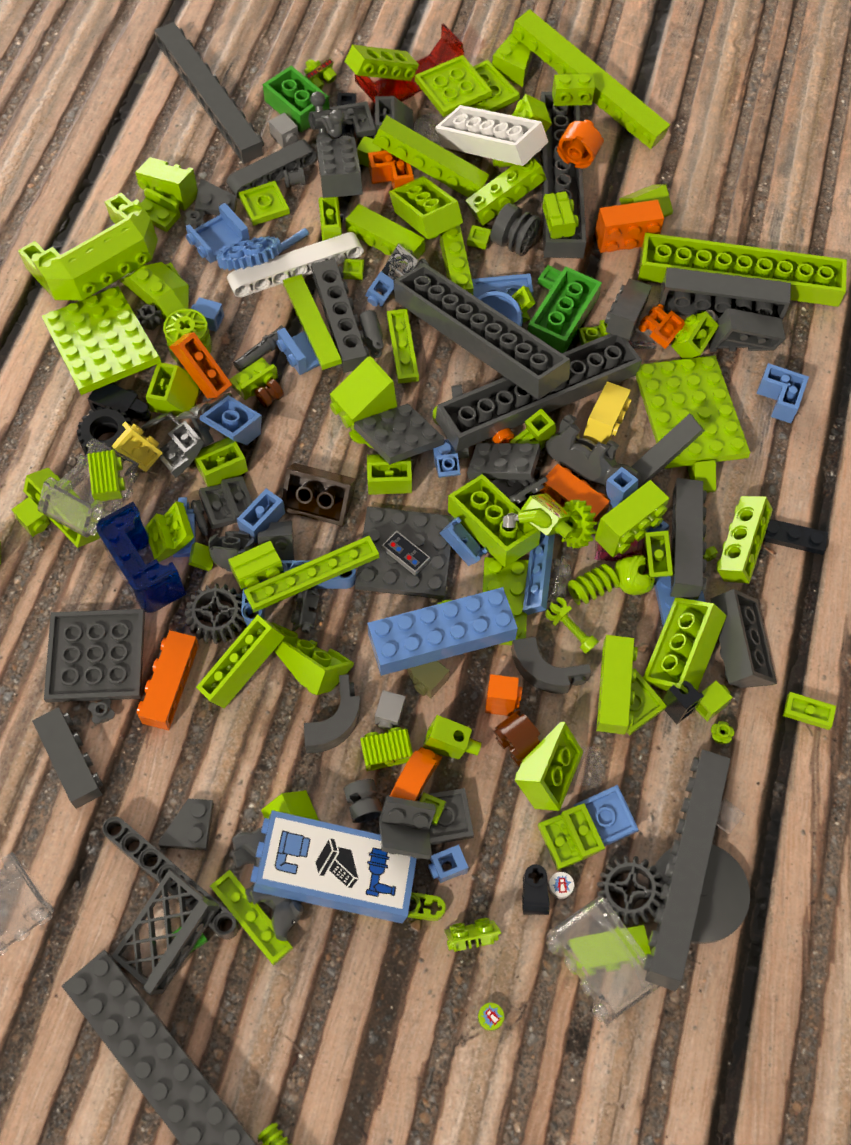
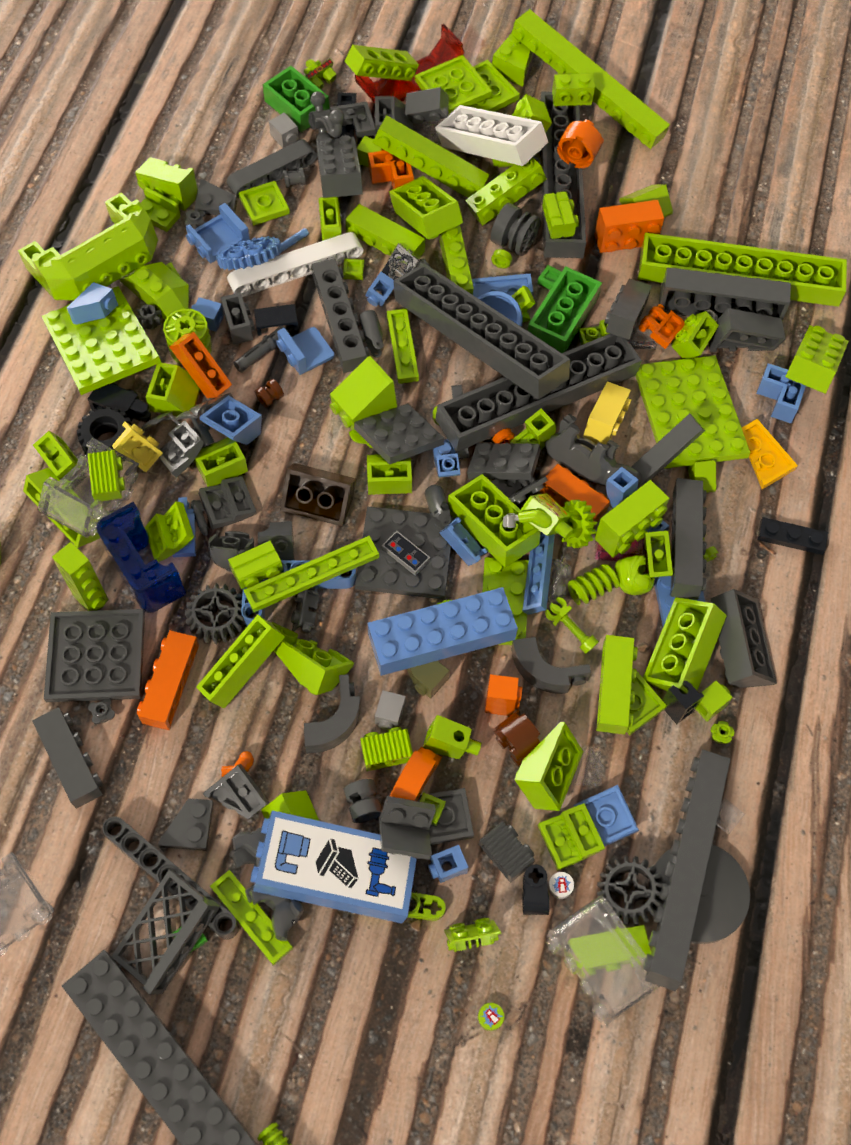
(30, 517): lime brick -> none
(56, 454): none -> lime brick
(80, 577): none -> lime brick
(92, 304): none -> medium blue slope
(200, 557): lime tile -> none
(209, 93): dark grey brick -> none
(237, 319): none -> dark grey brick
(238, 792): none -> dark grey wing
(246, 760): none -> orange arm
(253, 377): lime bracket -> none
(260, 513): medium blue brick -> none
(275, 317): none -> black hinge
(312, 322): lime tile -> none
(427, 105): none -> dark grey brick
(438, 504): none -> dark grey piece
(479, 237): lime plate -> none
(501, 258): none -> lime tile
(506, 851): none -> dark grey brick
(744, 539): lime brick -> none
(766, 454): none -> yellow wing
(809, 711): lime plate -> none
(817, 358): none -> lime brick

